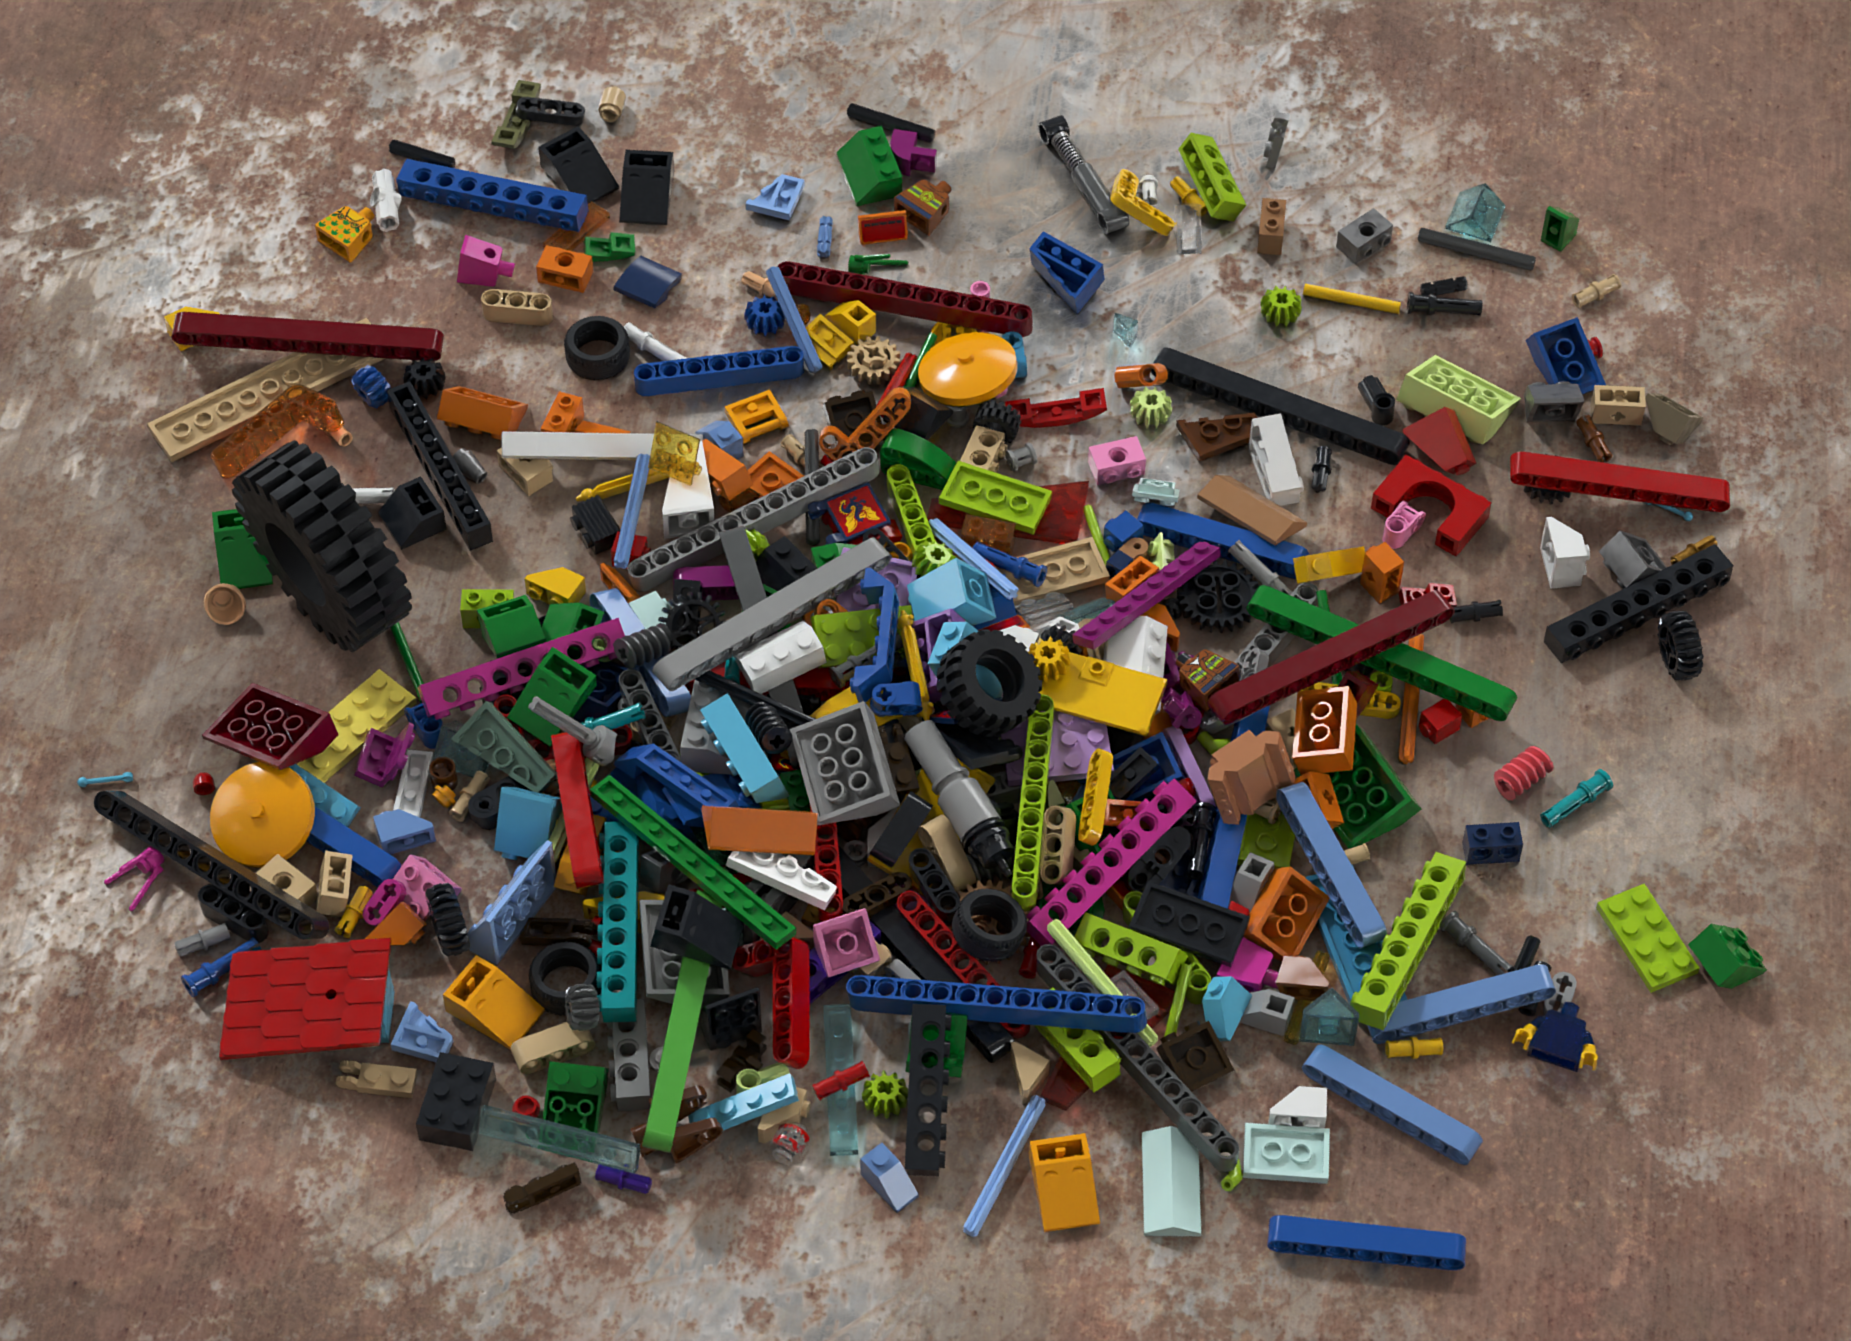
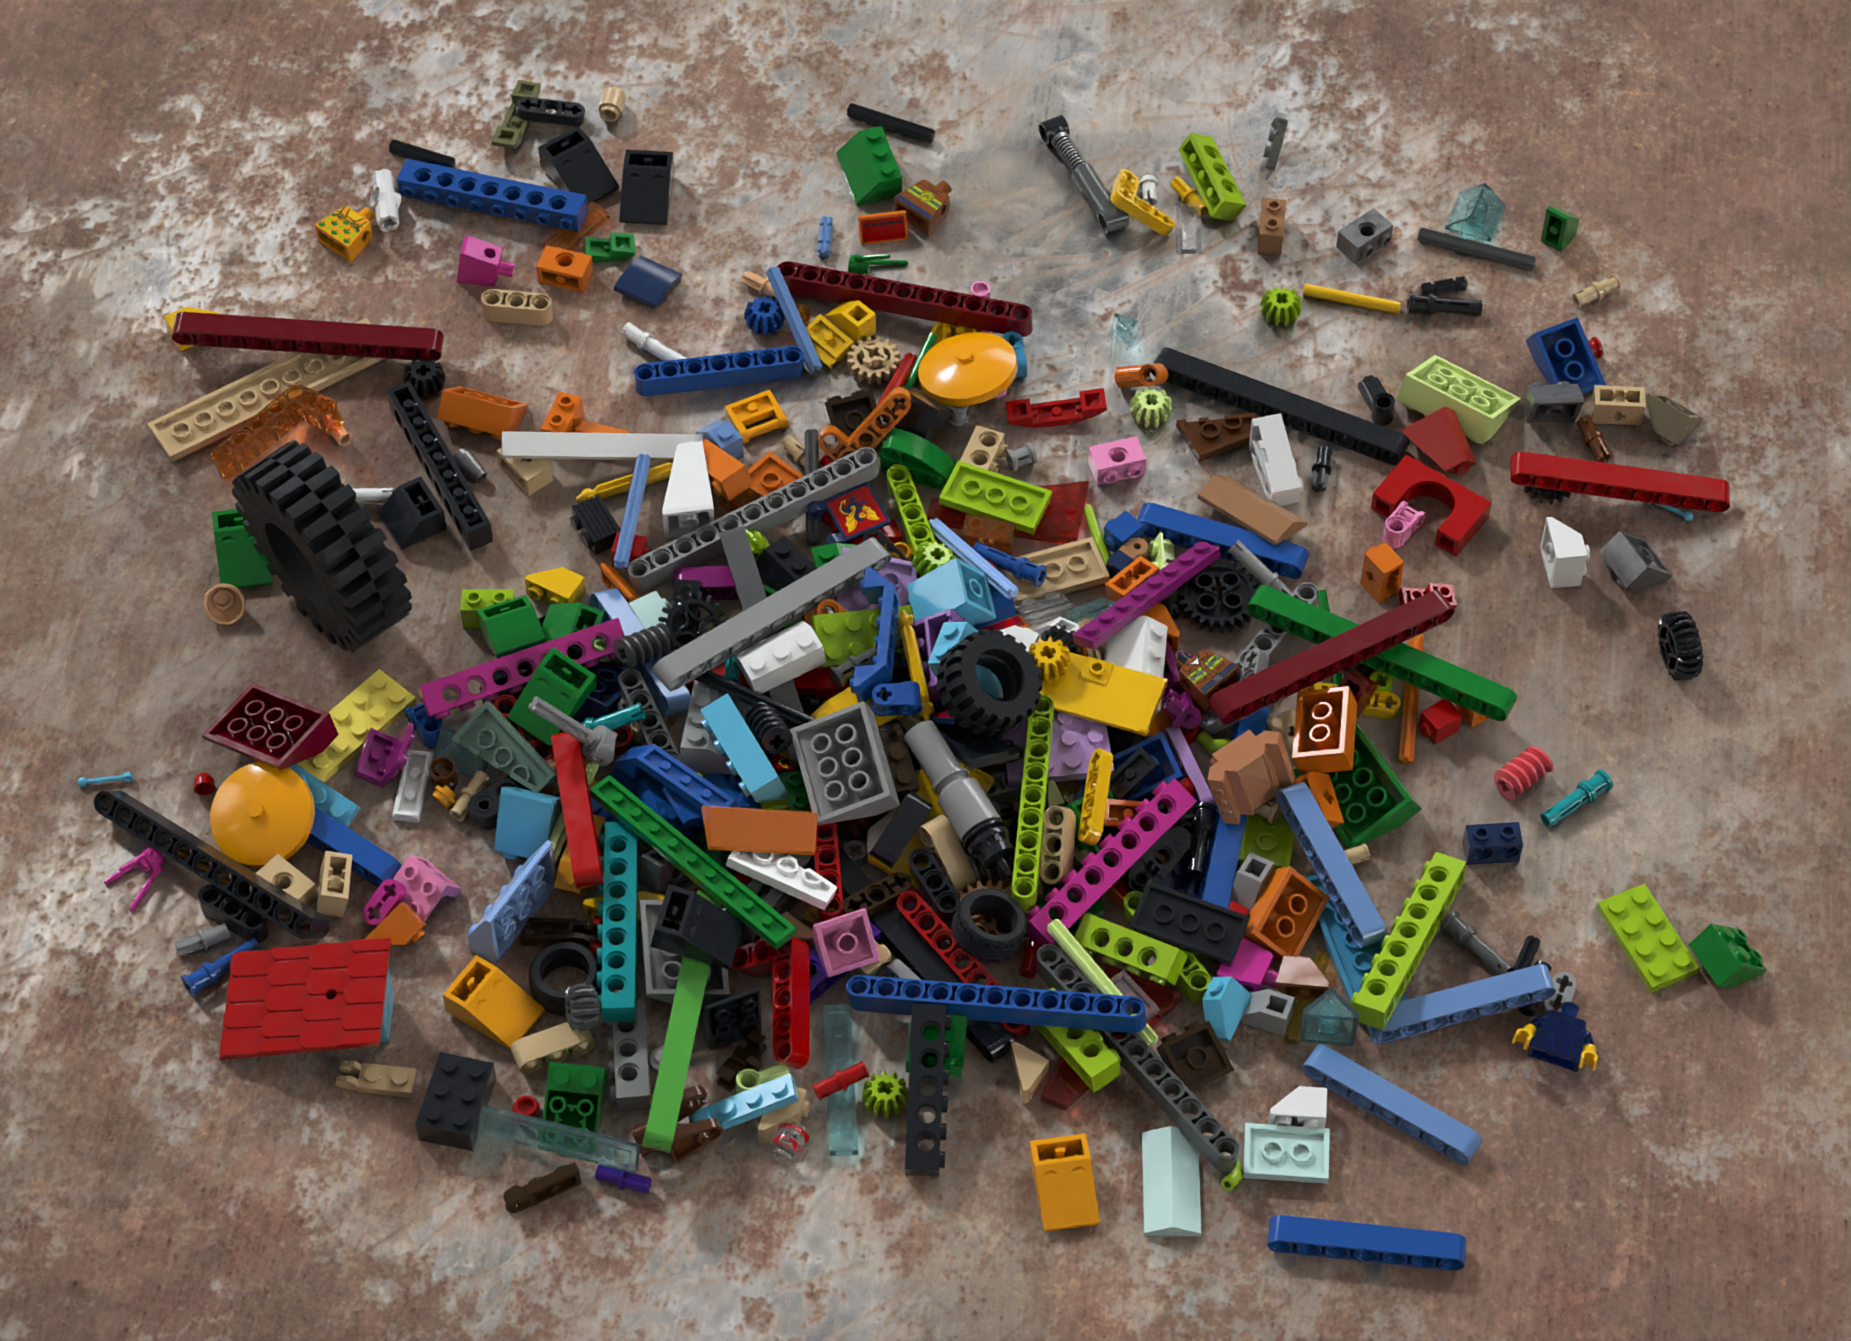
(353, 911): yellow axle -> none
(371, 386): blue gear -> none
(402, 831): medium blue slope -> none
(407, 657): green piece -> none
(421, 1036): light blue wing -> none
(447, 919): black gear -> none
(597, 366): black tyre -> none
(674, 454): clear yellow hinge -> none
(778, 198): light blue wing -> none
(888, 1177): medium blue slope -> none
(910, 156): magenta brick -> none
(998, 418): black tyre -> none
(1004, 1166): light blue axle -> none
(1066, 270): blue wedge -> none
(1157, 490): light aqua piece -> none
(1178, 999): lime bar -> none
(1329, 564): yellow slope -> none
(1414, 1047): yellow pin -> none
(1476, 611): black pin -> none
(1638, 604): black brick -> none
(1692, 549): pearl gold axle -> none

